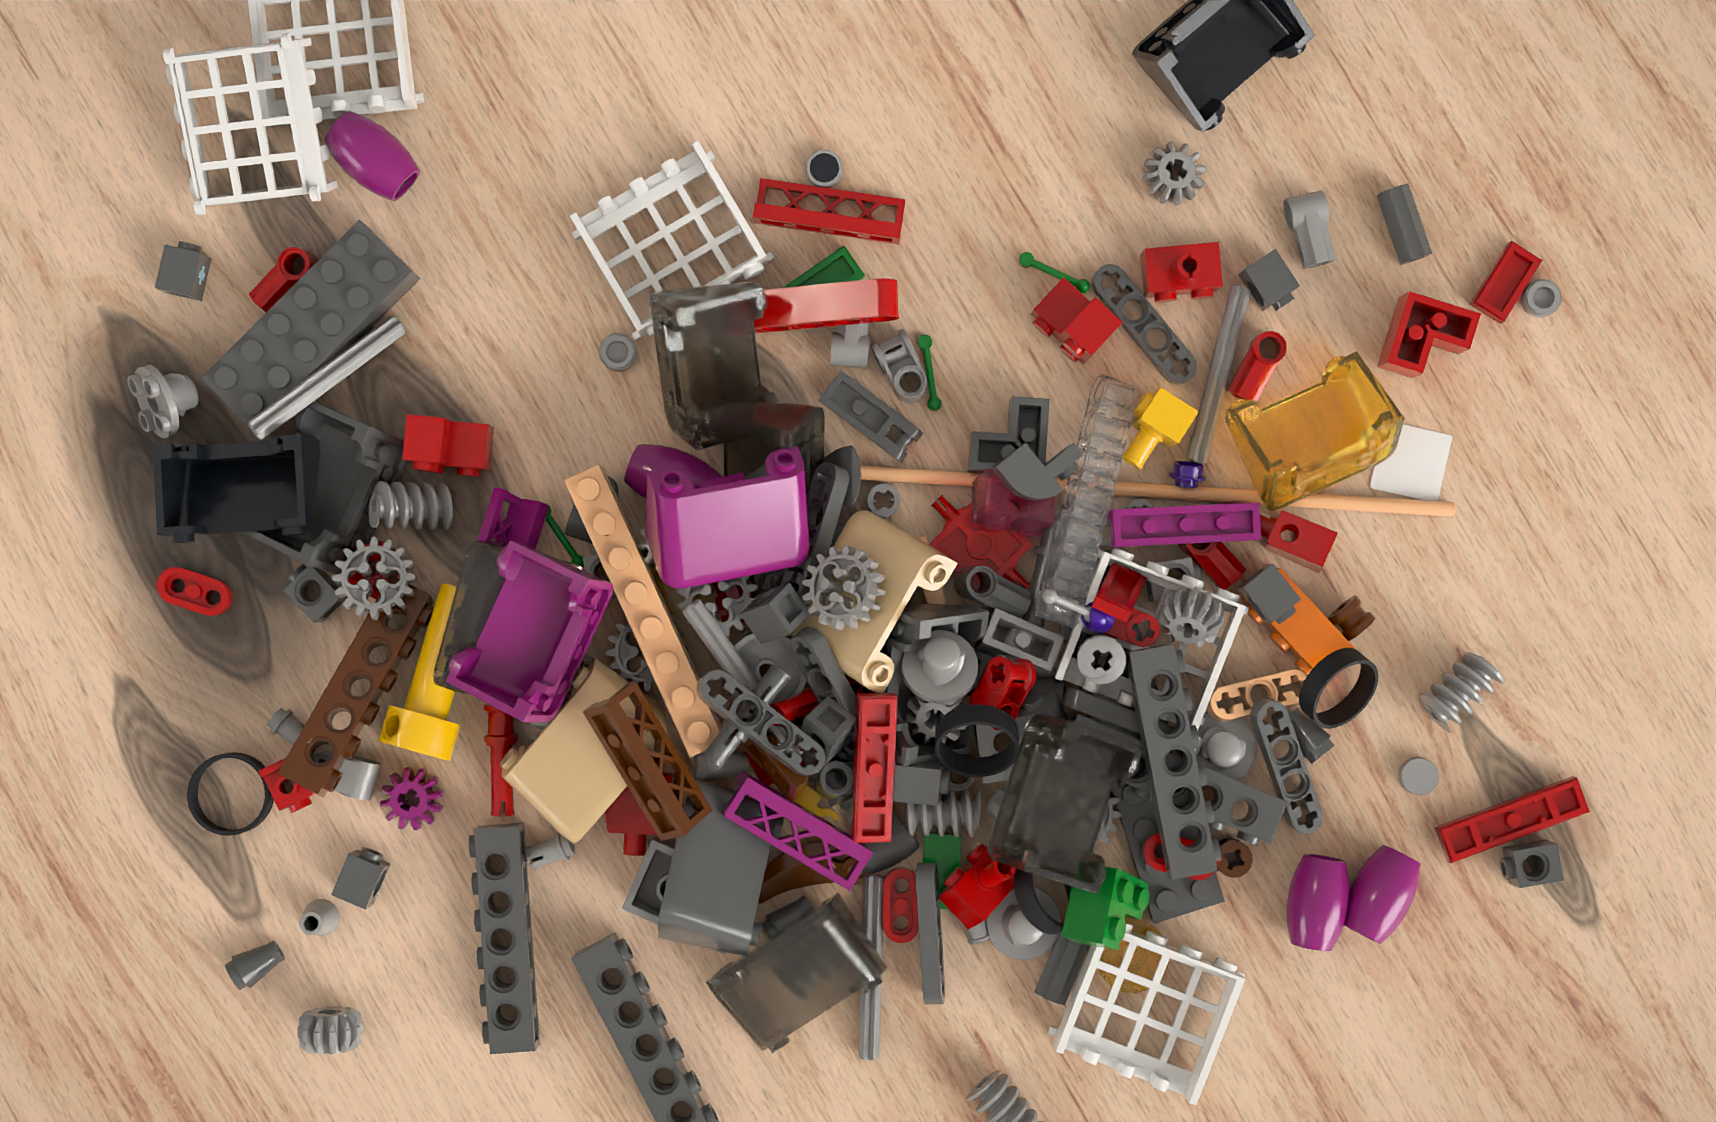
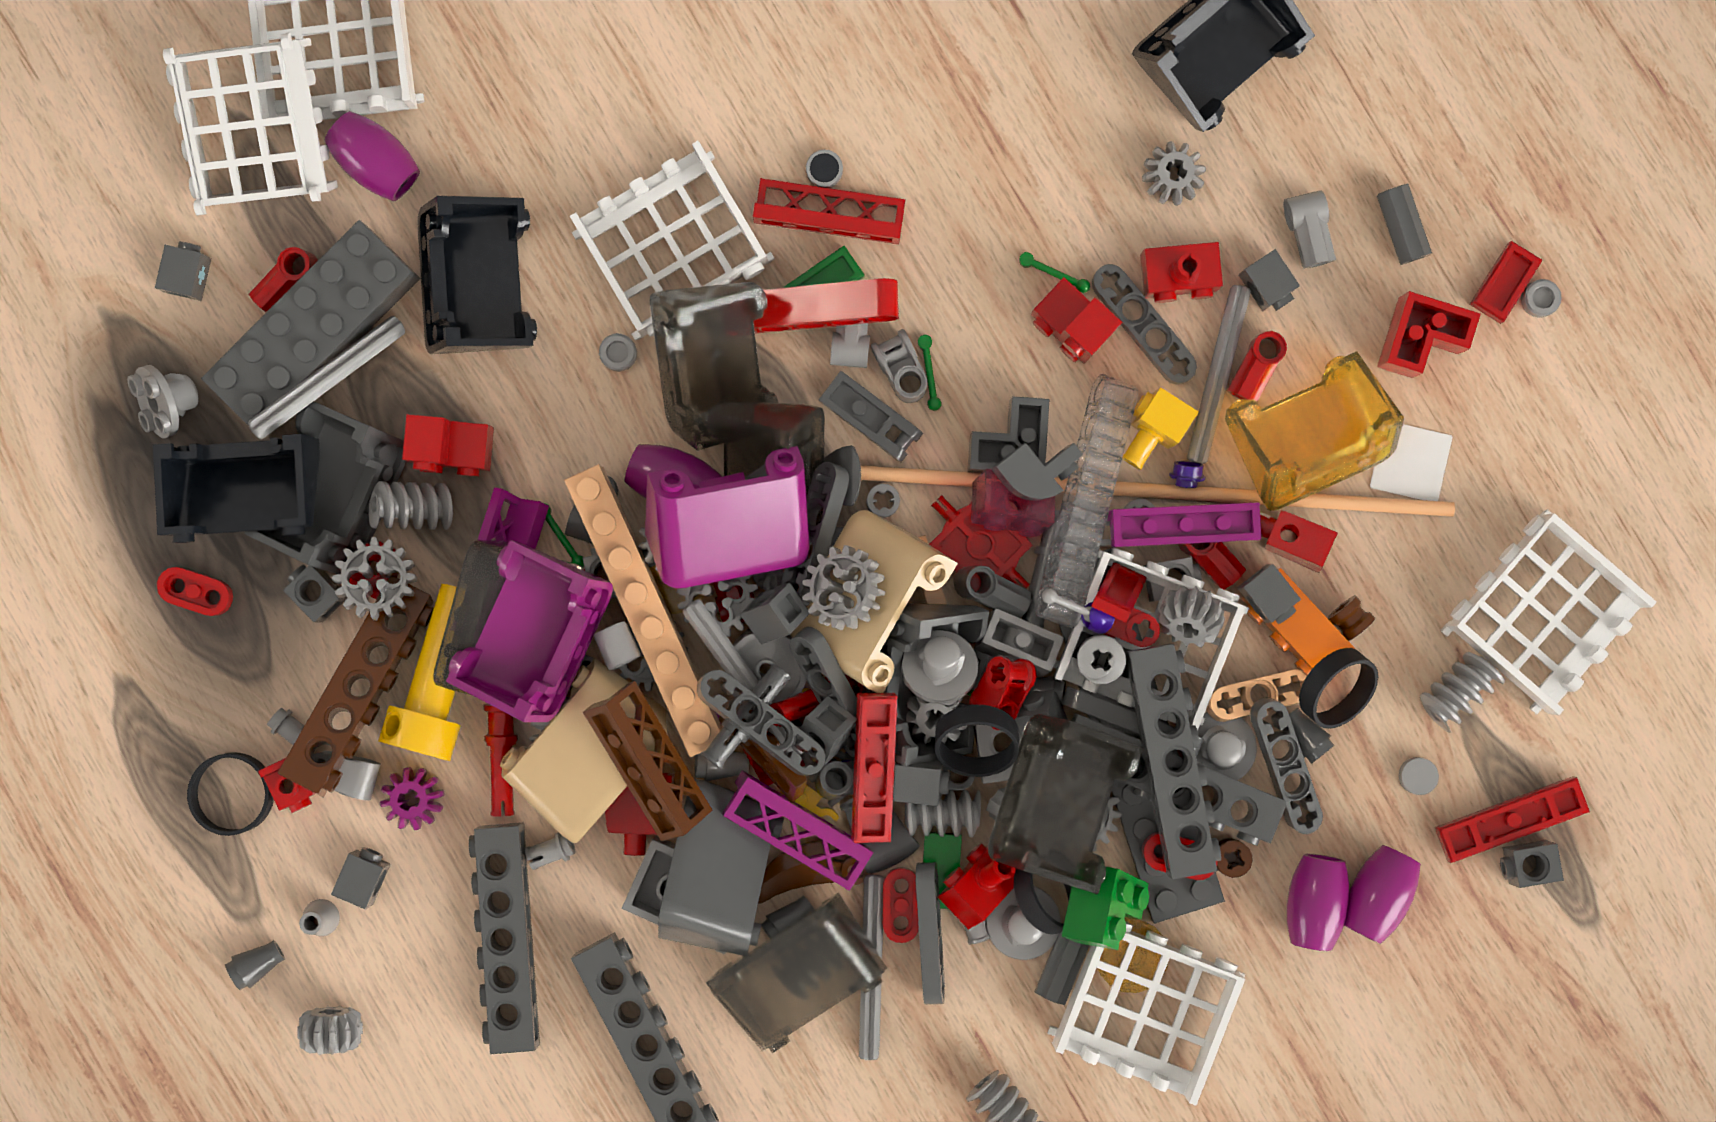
(473, 274): none -> black windscreen
(618, 645): none -> light grey piece
(1587, 649): none -> white window

